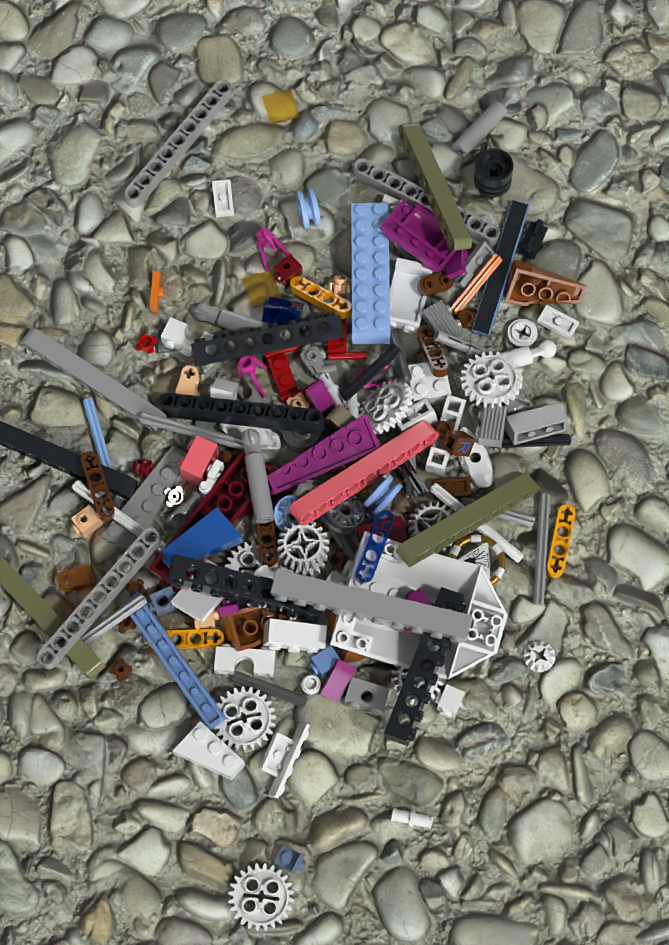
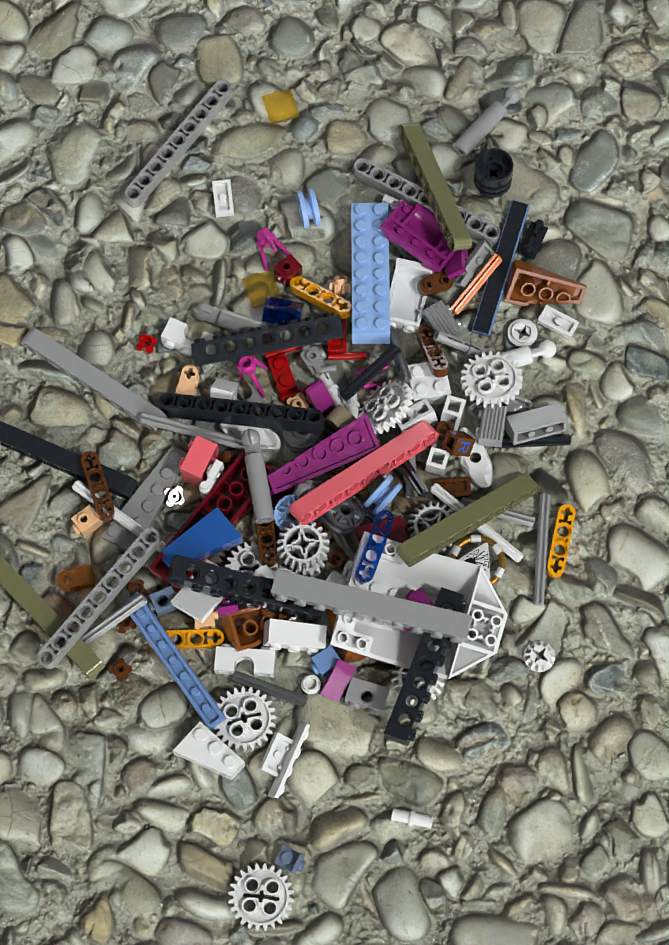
(96, 431): light blue axle -> none
(143, 467): dark red plate -> none
(156, 292): orange plate -> none
(186, 508): light grey piece -> none
(449, 701): white brick -> none
(466, 318): reddish brown plate -> none

